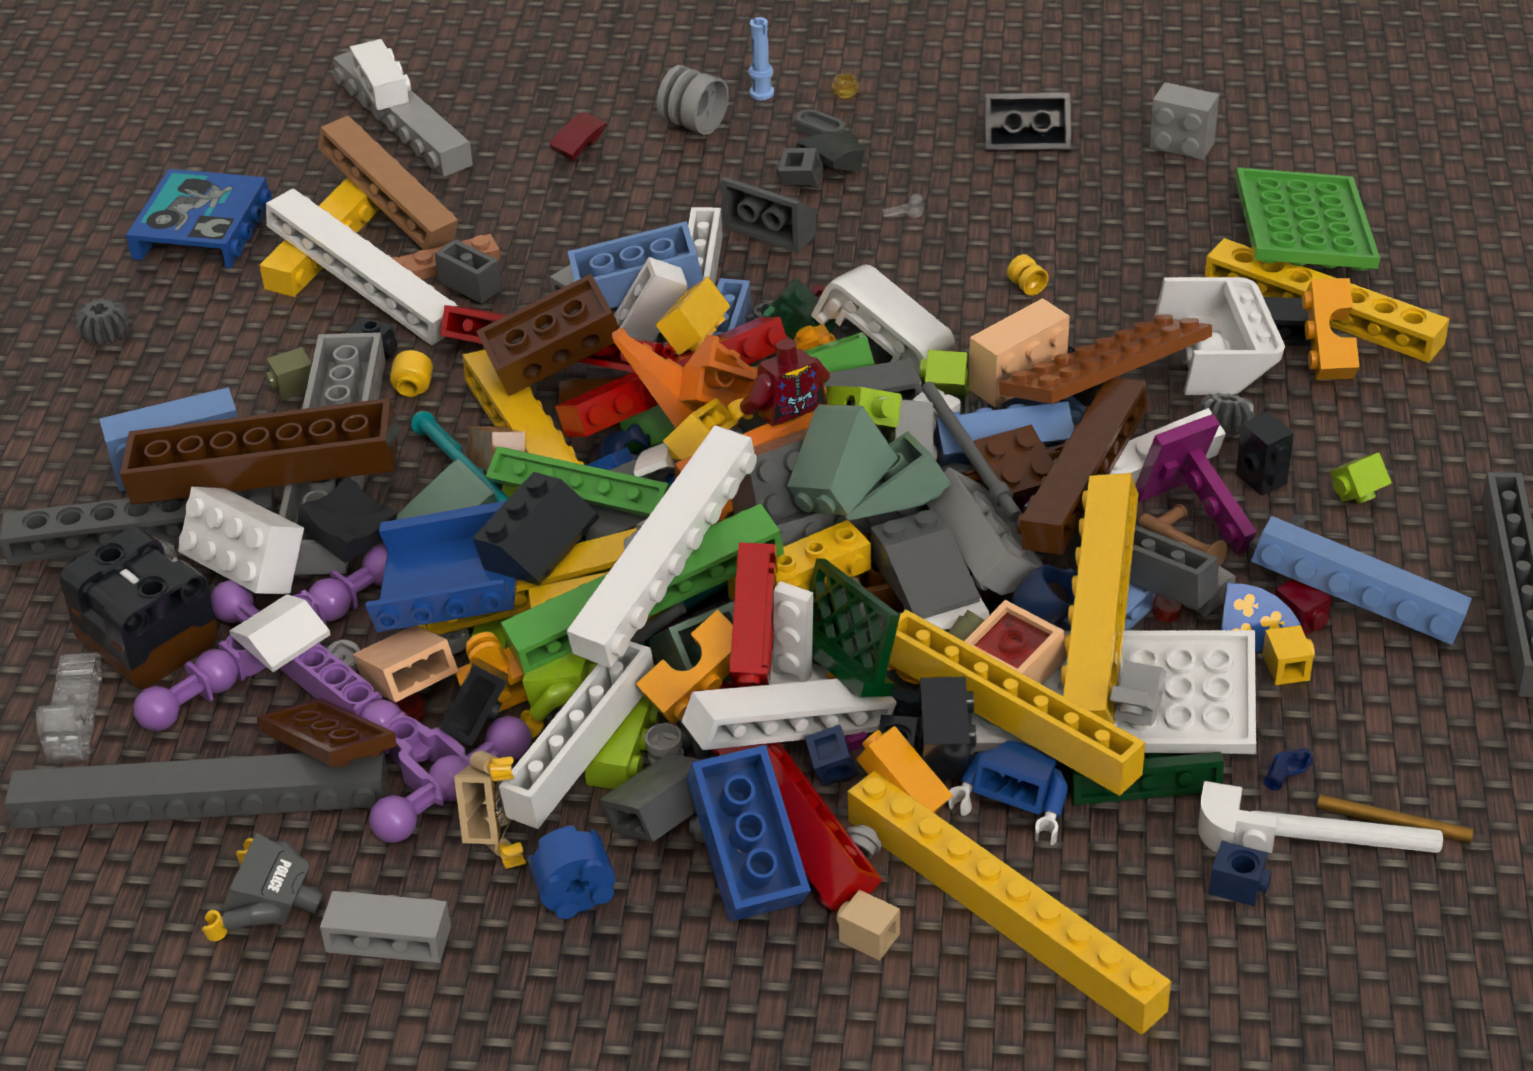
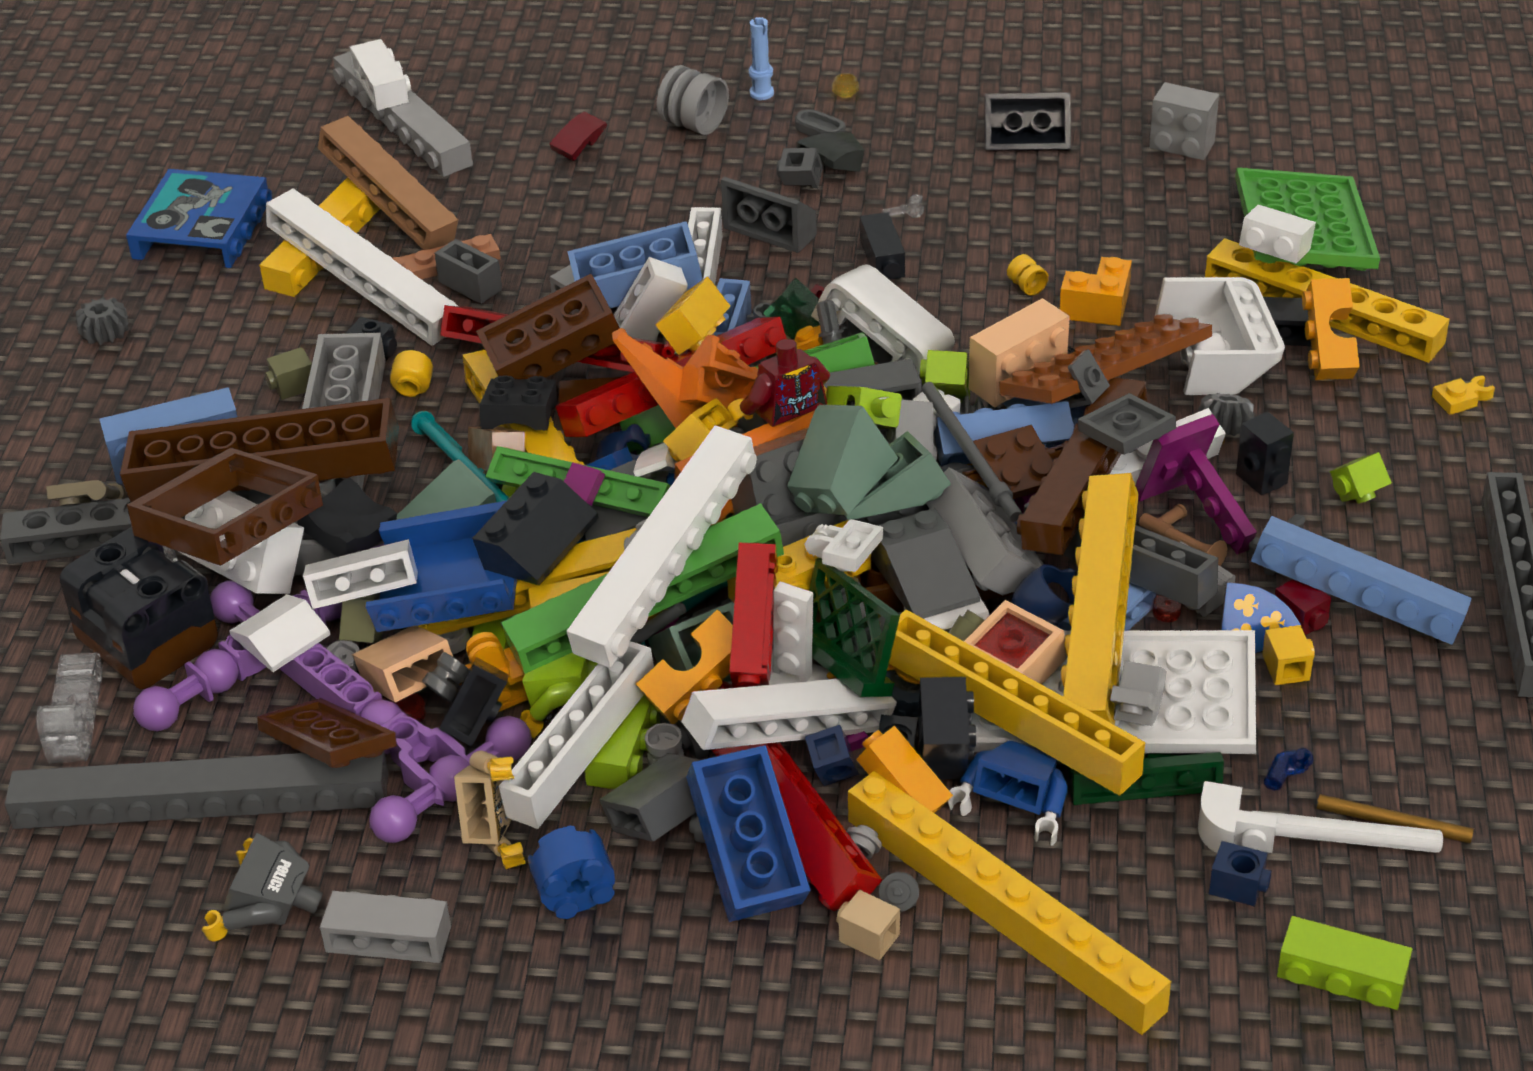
(85, 492): none -> dark tan plate
(159, 512): none -> reddish brown window
(356, 622): none -> olive brick
(360, 574): none -> white brick
(446, 677): none -> dark grey wheel
(518, 402): none -> black brick
(584, 481): none -> magenta tile
(828, 321): none -> dark grey axle
(846, 546): none -> white hinge
(882, 245): none -> black brick
(899, 890): none -> dark grey wheel
(1089, 379): none -> dark grey bracket
(1097, 296): none -> light orange brick
(1127, 423): none -> dark grey plate
(1277, 233): none -> white brick
(1344, 962): none -> lime brick
(1461, 396): none -> yellow plate

